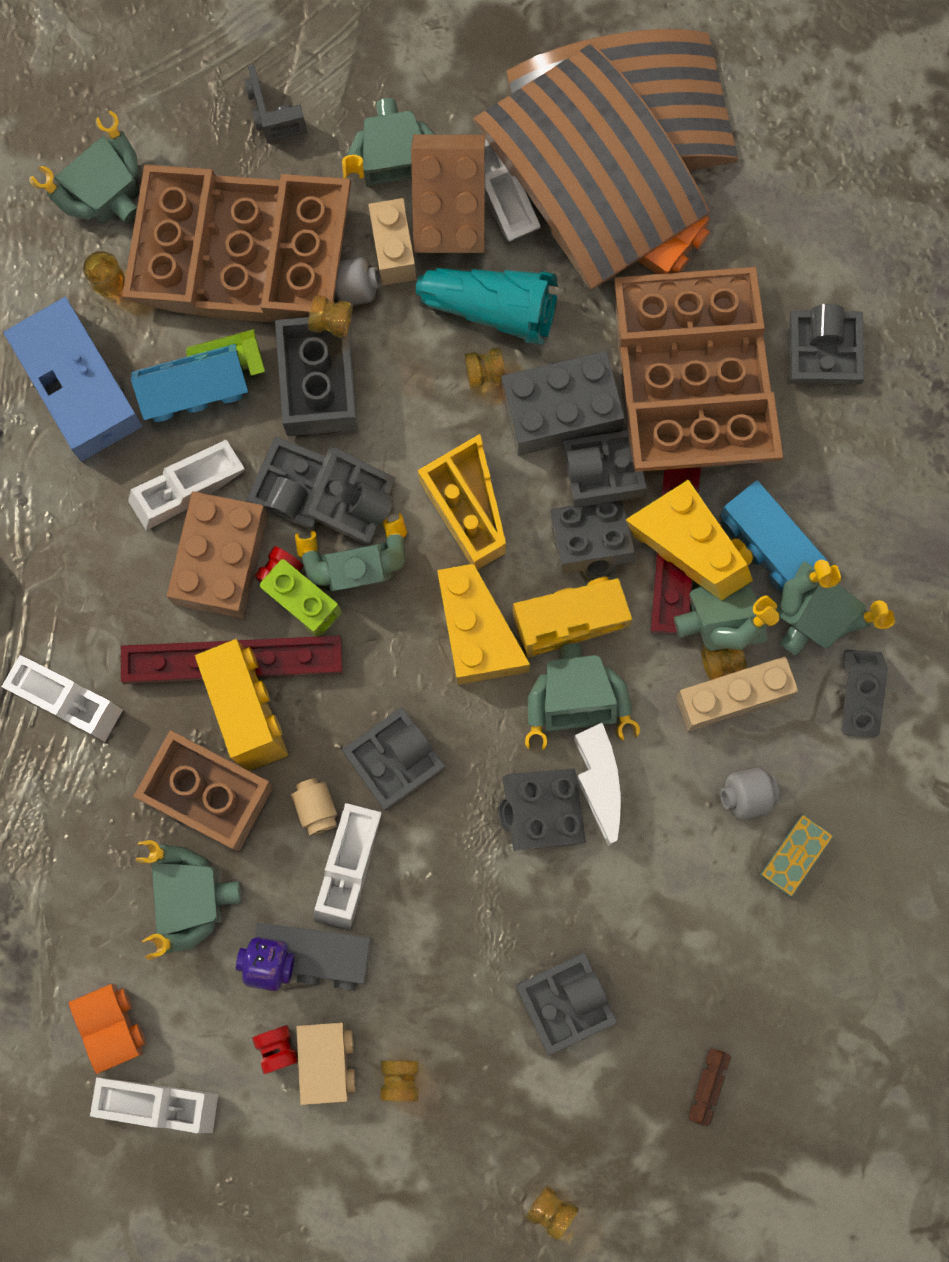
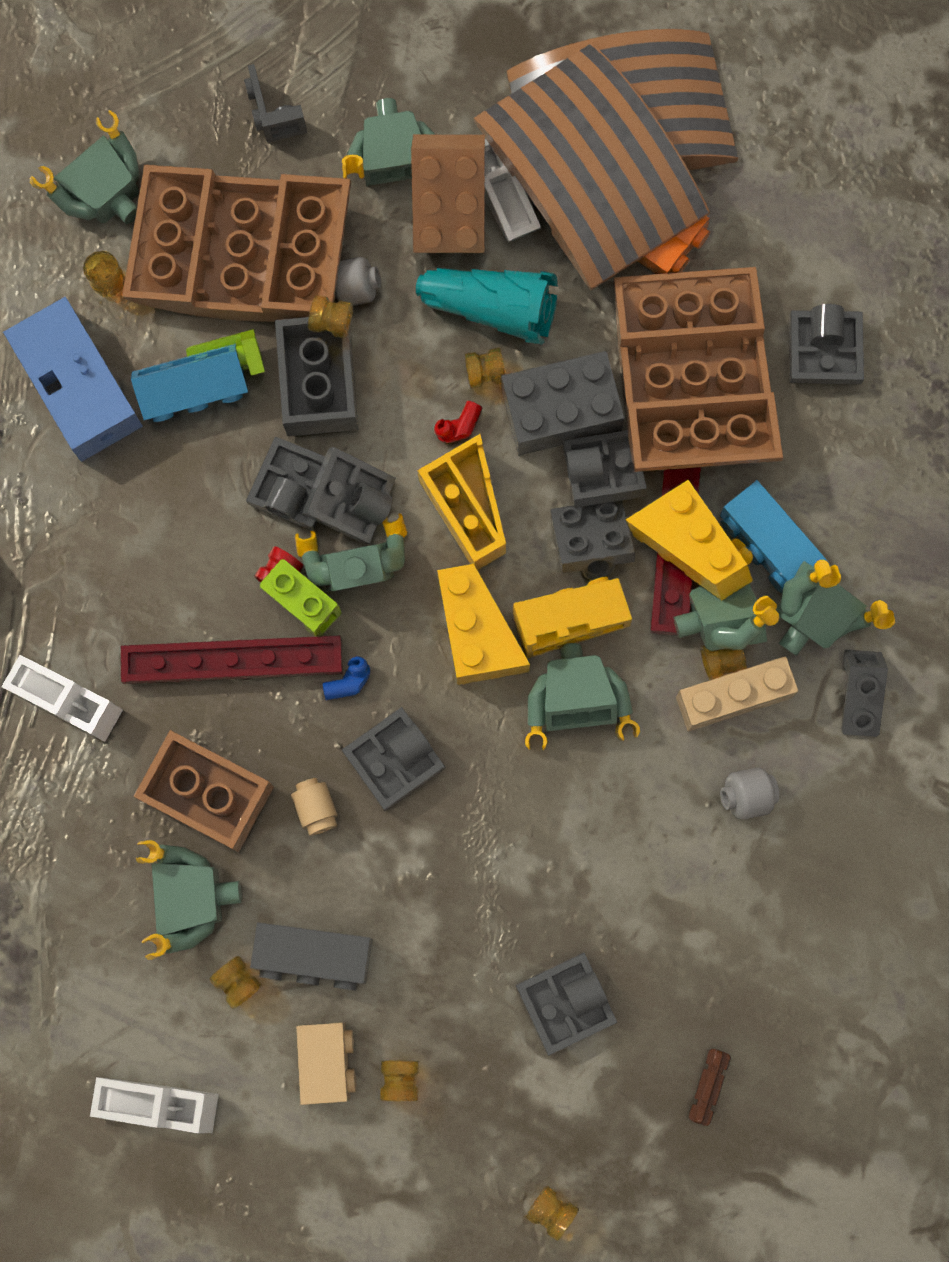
(107, 1028): orange brick -> none
(171, 492): white slope -> none
(217, 555): medium nougat brick -> none
(235, 982): none -> clear yellow wheel
(241, 705): yellow wedge -> none
(265, 964): dark purple head -> none
(271, 1041): red wheel -> none
(347, 866): white slope -> none
(352, 681): none -> blue arm
(392, 241): tan brick -> none
(460, 428): none -> red arm
(542, 809): dark grey plate -> none
(601, 780): white slope -> none
(796, 855): tile -> none

